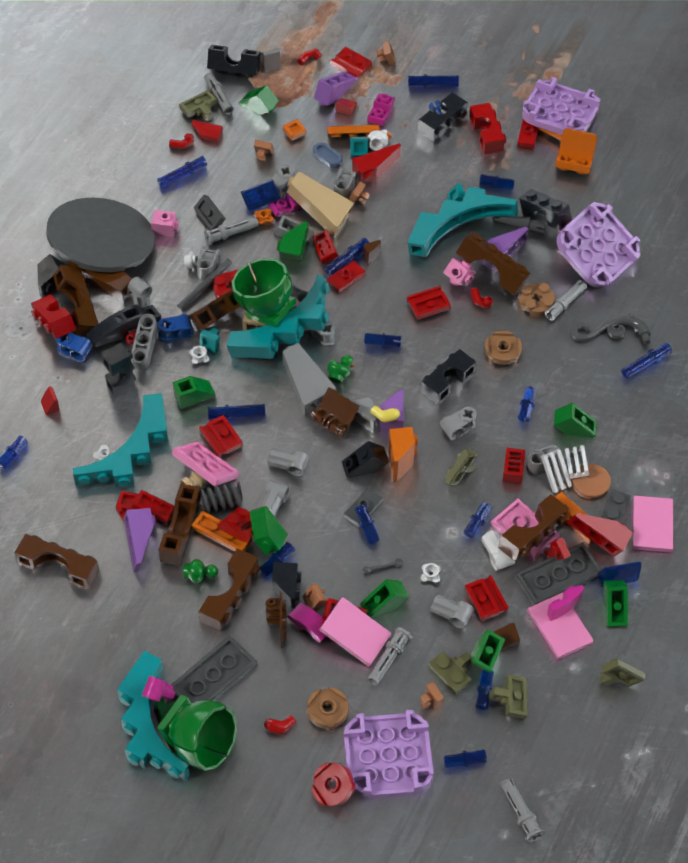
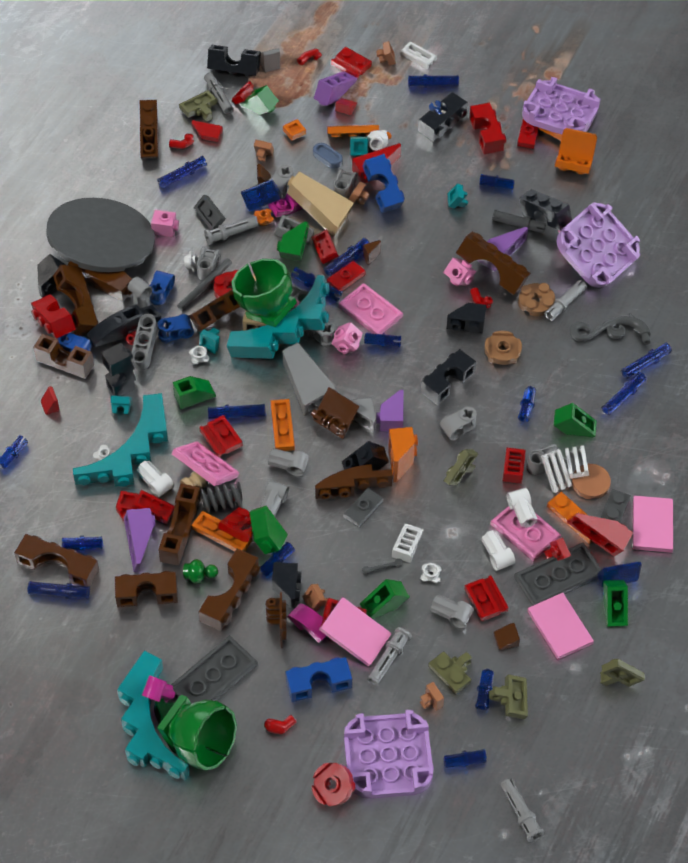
(77, 362): none -> reddish brown arch
(81, 591): none -> clear blue pin
(83, 543): none -> clear blue pin
(121, 401): none -> teal tile
(131, 586): none -> reddish brown arch
(148, 129): none -> reddish brown slope
(157, 482): none -> white piece
(161, 287): none -> blue piece
(243, 93): none -> red tile
(262, 174): none -> reddish brown slope
(282, 425): none -> orange plate
(309, 279): none -> clear blue pin
(330, 719): medium nougat plate -> none
(334, 672): none -> blue arch
(340, 371): green animal -> none
(345, 481): none -> reddish brown slope
(347, 338): none -> bright pink brick
(367, 524): clear blue axle -> none
(370, 309): none -> bright pink tile
(380, 169): none -> blue arch
(381, 109): dark pink slope -> none
(385, 415): light yellow arm -> none
(405, 555): none -> white slope
(417, 57): none -> white tile
(428, 302): red plate -> none
(454, 213): teal arch -> none
(467, 318): none -> black slope
(477, 520): clear blue axle -> none
(487, 650): green slope -> none
(519, 540): reddish brown arch -> none
(521, 503): none -> white piece
(570, 599): dark pink slope -> none
(629, 388): none -> clear blue pin

